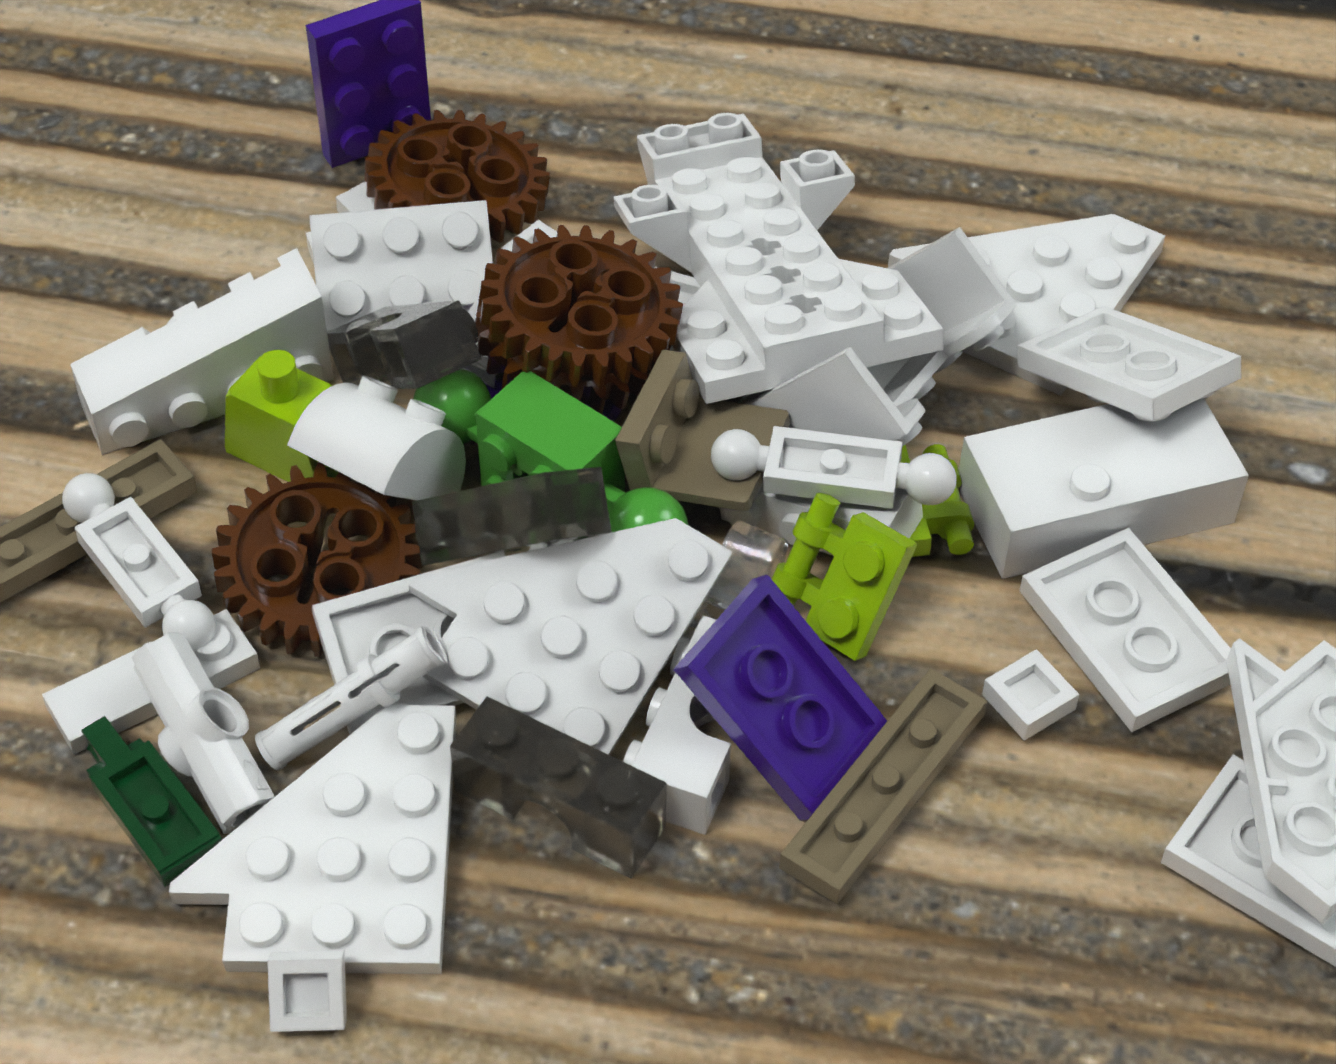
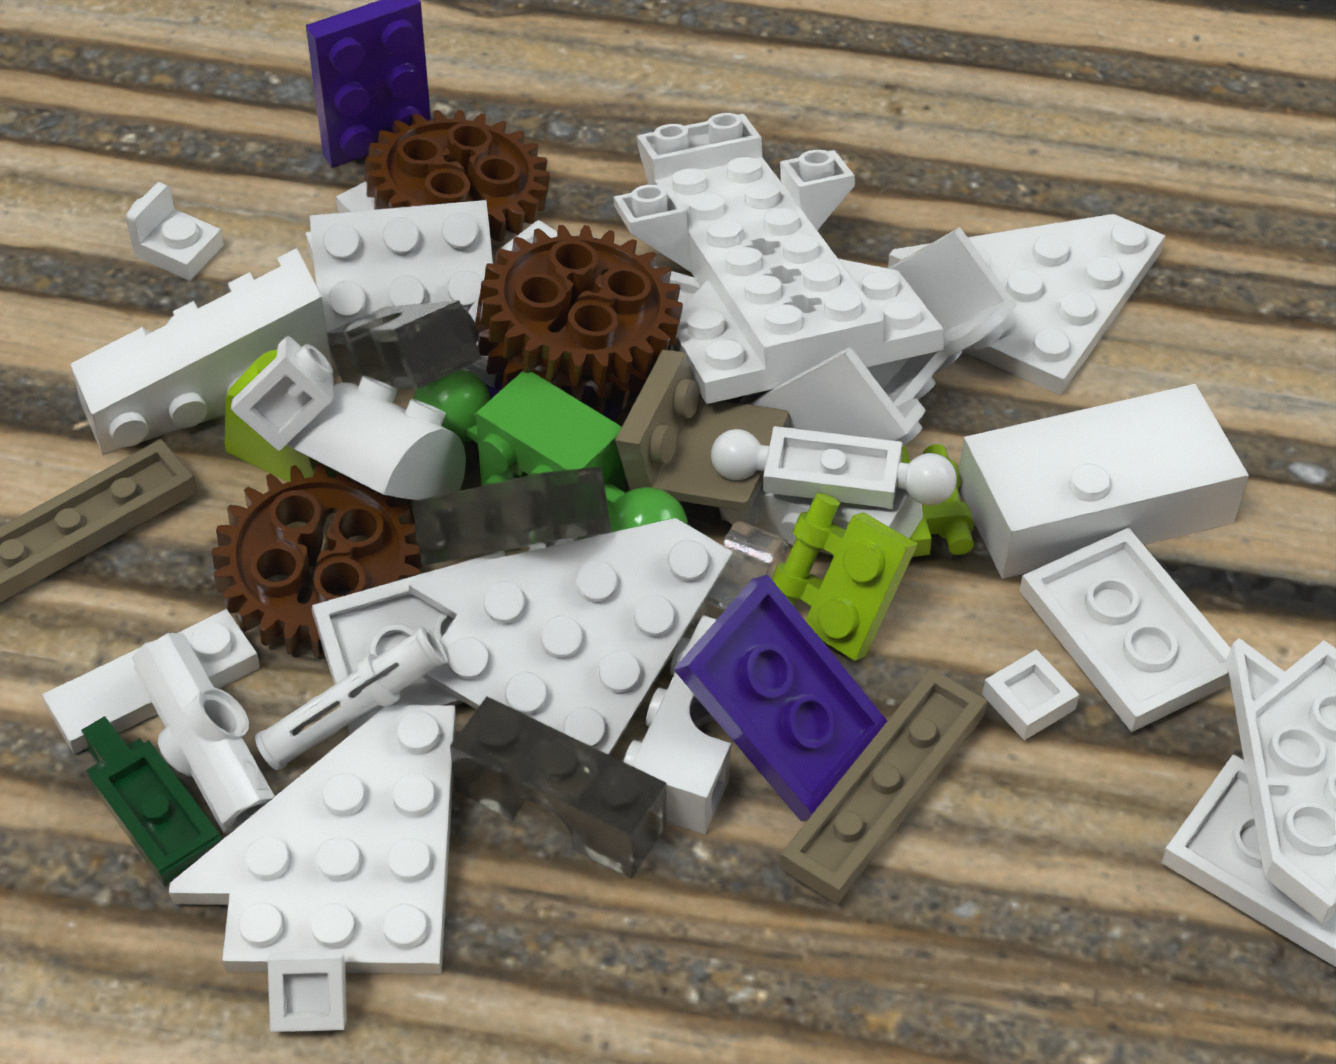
(137, 560): white plate -> none
(170, 236): none -> white bracket
(286, 393): none -> white bracket
(1129, 363): white plate -> none

